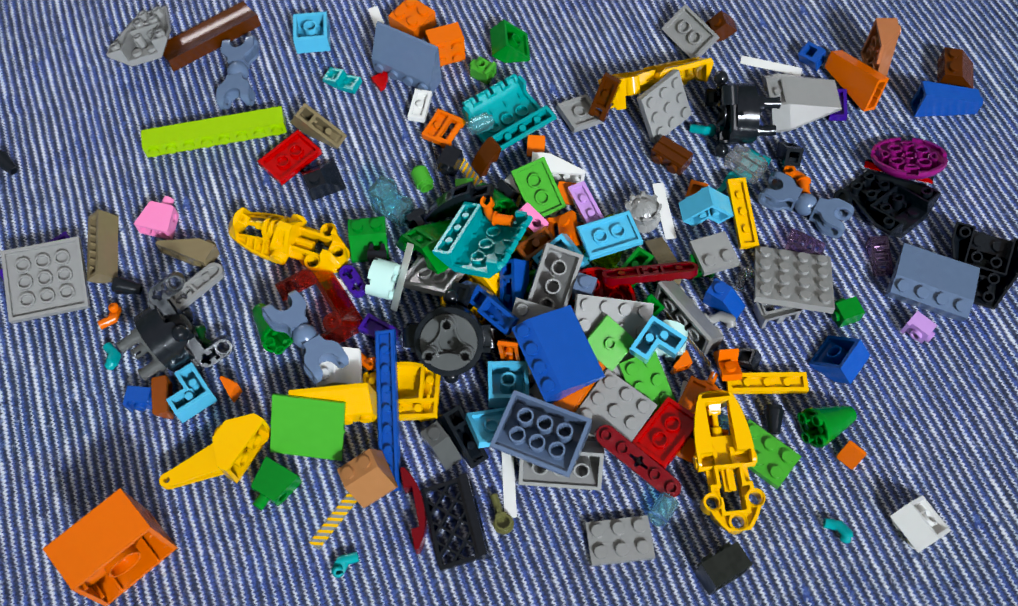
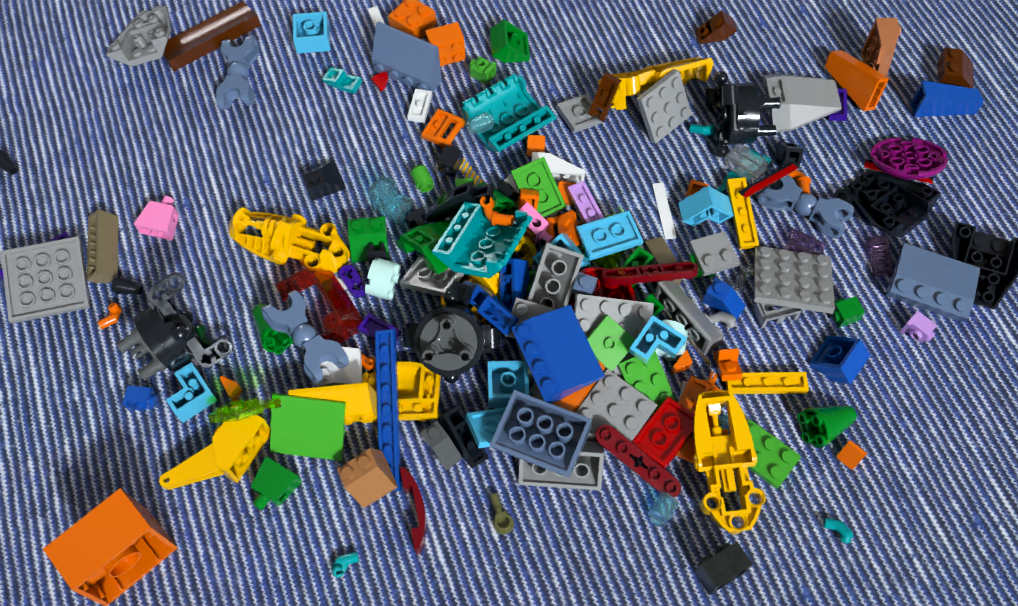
(113, 356): teal arm -> none
(161, 390): dark orange slope -> none
(192, 251): dark tan slope -> none
(198, 285): light grey piece -> none
(213, 131): lime brick -> none
(240, 410): none -> clear neon green wing
(289, 157): red plate -> none
(317, 127): dark tan slope -> none
(333, 521): sticker -> none
(402, 275): white sticker -> none
(473, 517): black fence -> none
(485, 156): reddish brown slope -> none
(509, 490): white sticker -> none
(510, 350): orange slope -> none
(529, 196): none -> orange slope
(534, 243): dark orange slope -> none
(619, 540): light grey plate -> none
(644, 211): light grey hair -> none
(671, 155): reddish brown brick -> none
(690, 32): light grey plate -> none
(749, 359): black slope -> none
(769, 179): none -> red sticker
(771, 65): white sticker -> none
(774, 418): black cone -> none
(812, 55): blue brick -> none
(919, 523): white slope -> none

